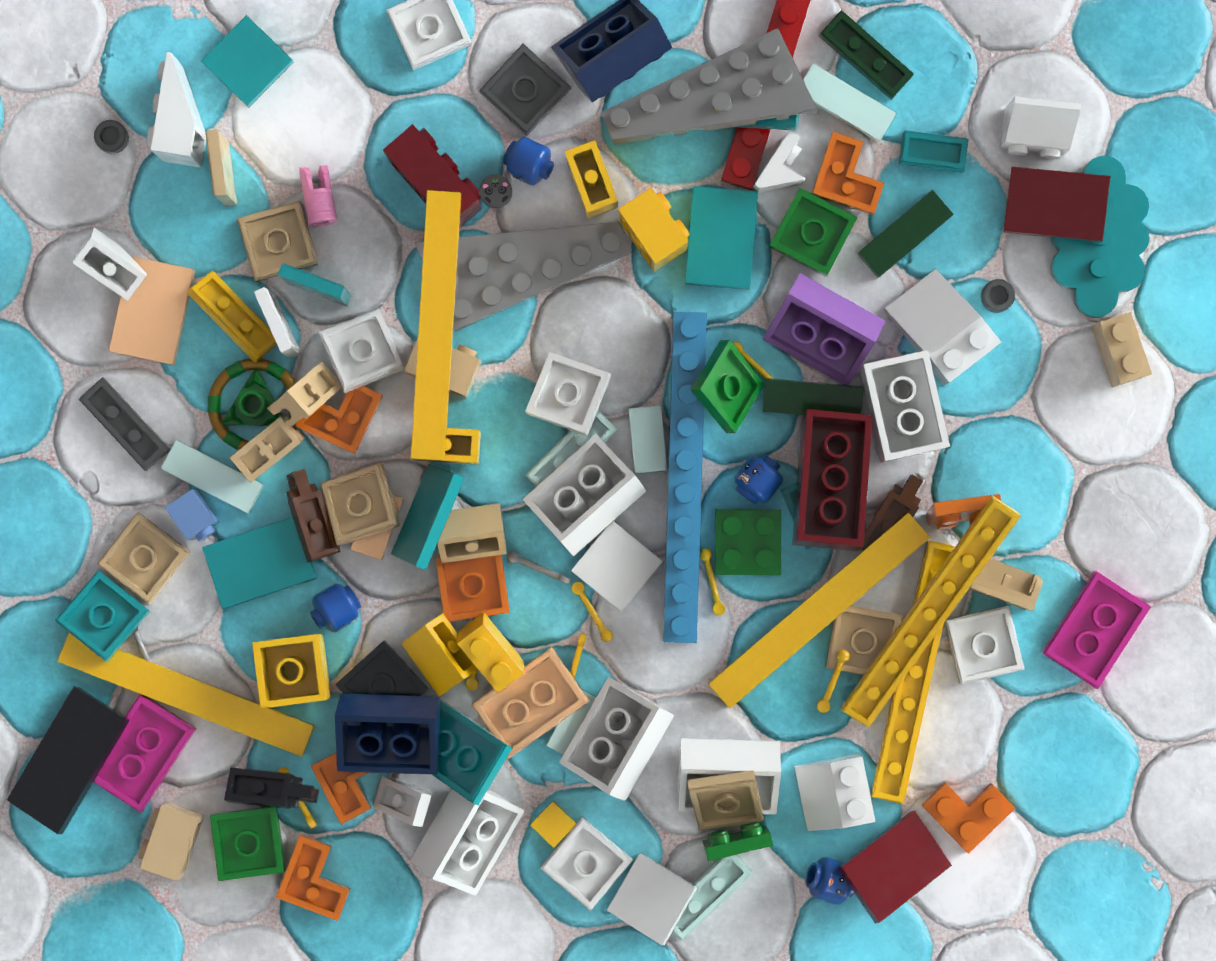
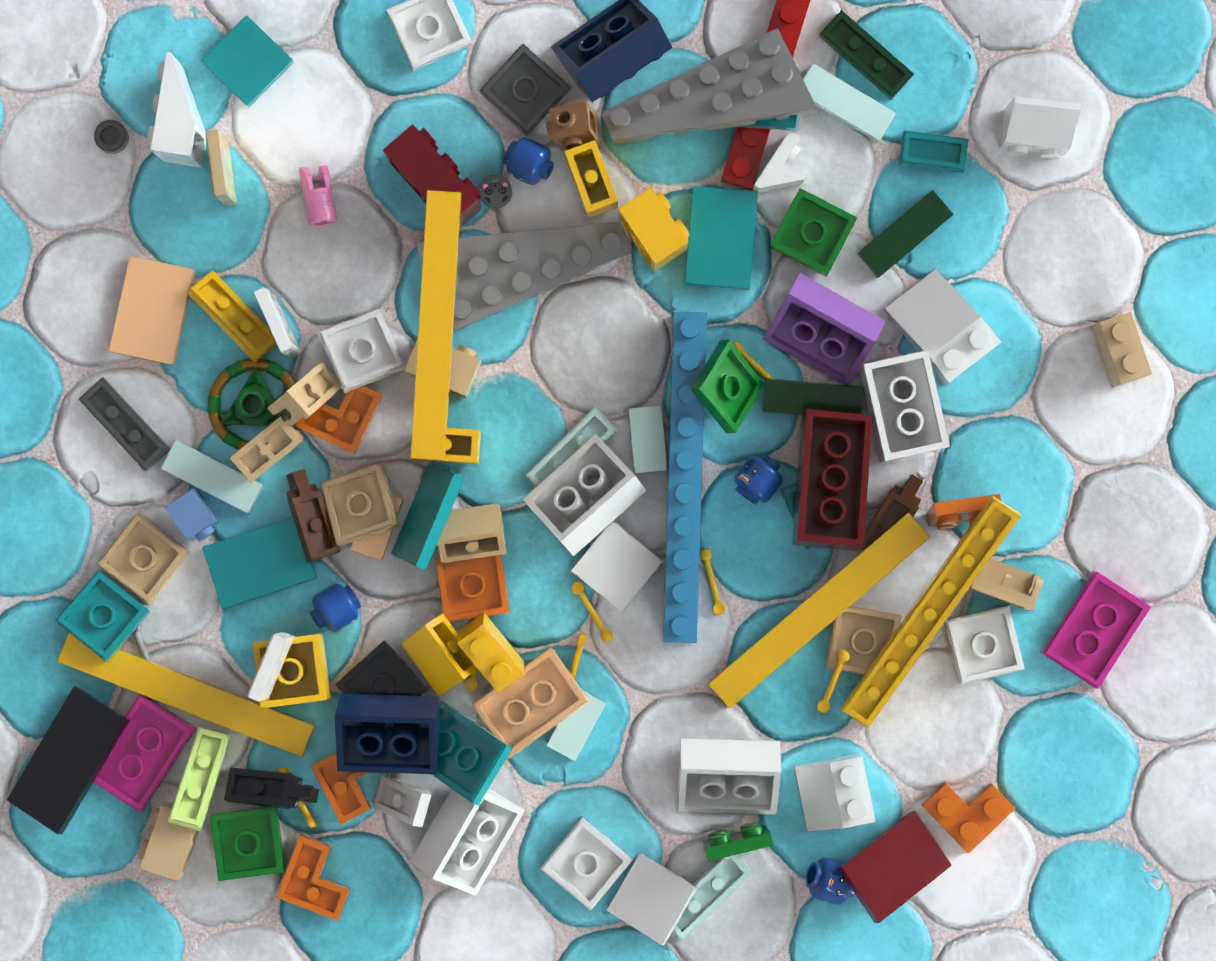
(109, 264): white slope -> none
(199, 779): none -> yellowish green tile
(270, 666): none -> white tile
(277, 238): tan tile -> none
(314, 284): teal tile -> none
(513, 557): light grey hinge -> none
(553, 824): yellow tile -> none
(568, 393): white plate -> none
(572, 125): none -> medium nougat brick
(616, 739): white slope -> none
(726, 800): tan tile -> none
(747, 542): green plate -> none
(837, 179): orange plate -> none
(908, 700): yellow tile -> none
(997, 295): dark grey tile -> none
(1057, 204): dark red tile -> none
(1114, 266): teal plate -> none

